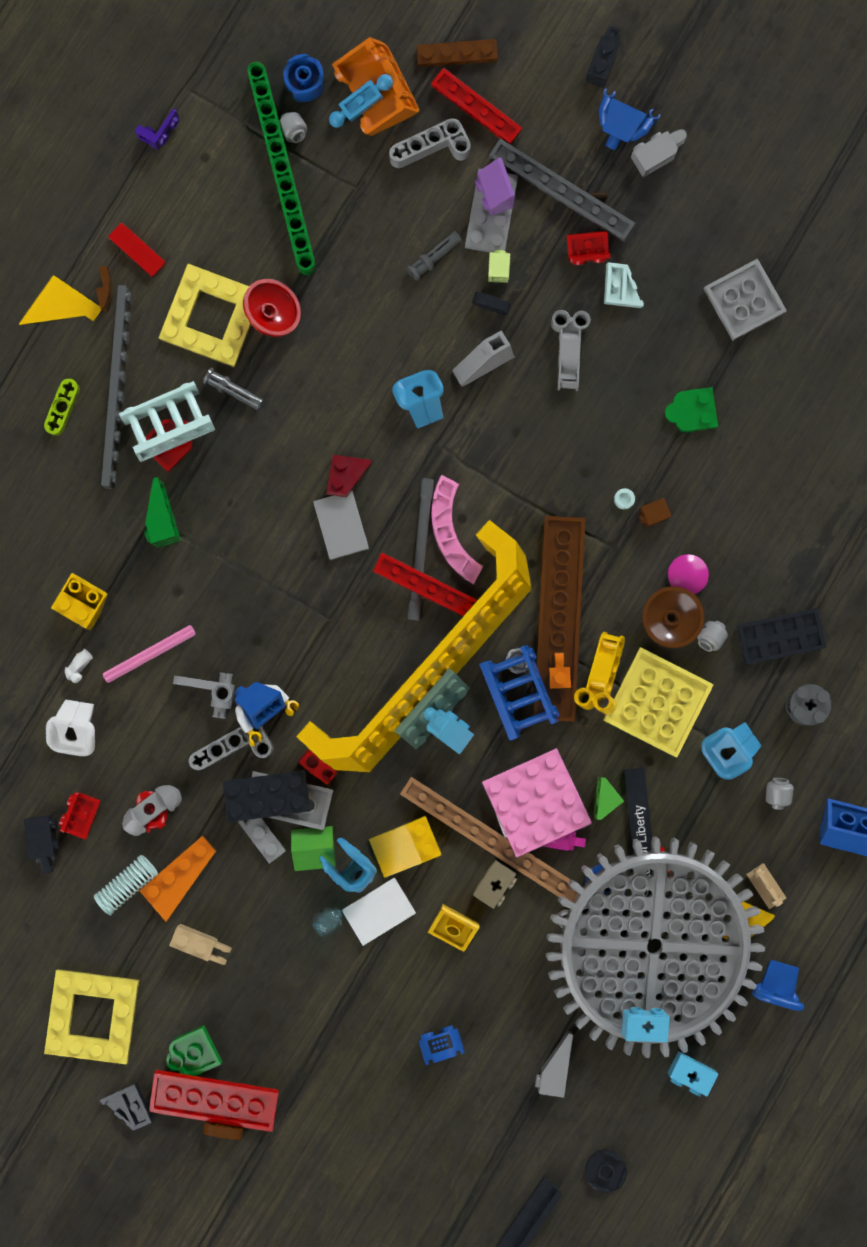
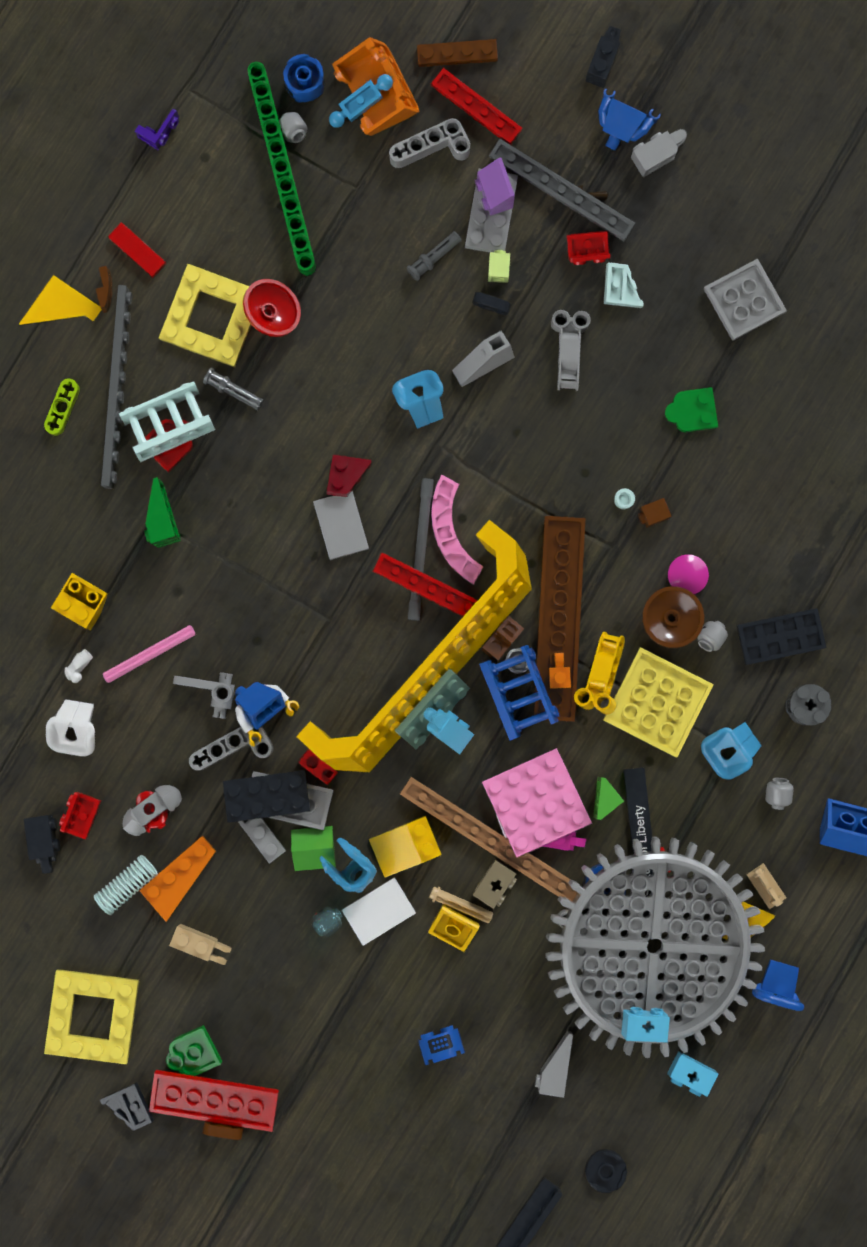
(460, 905): none -> tan axle
(502, 639): none -> reddish brown slope

